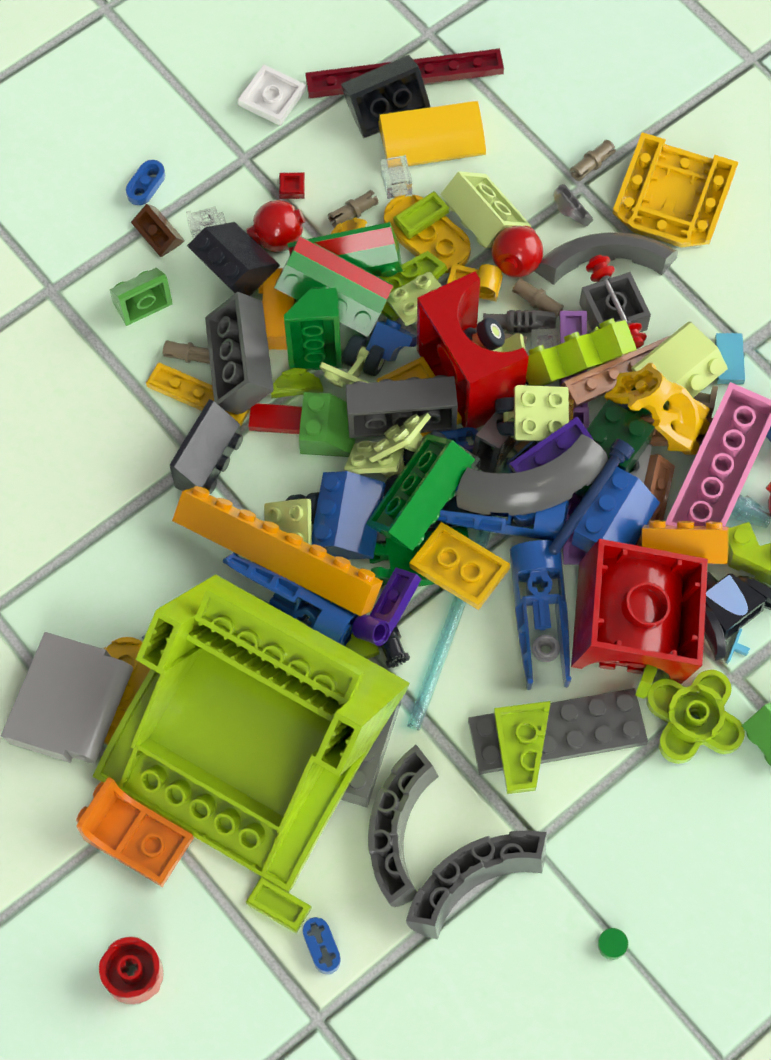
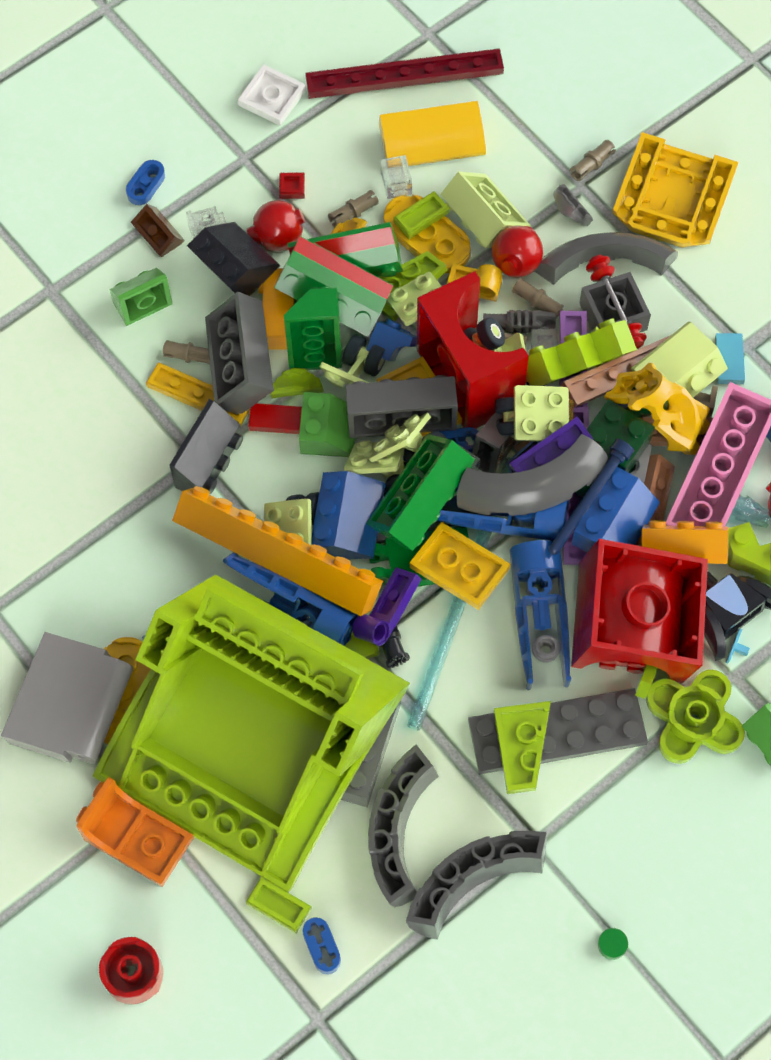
(385, 91): black slope -> none

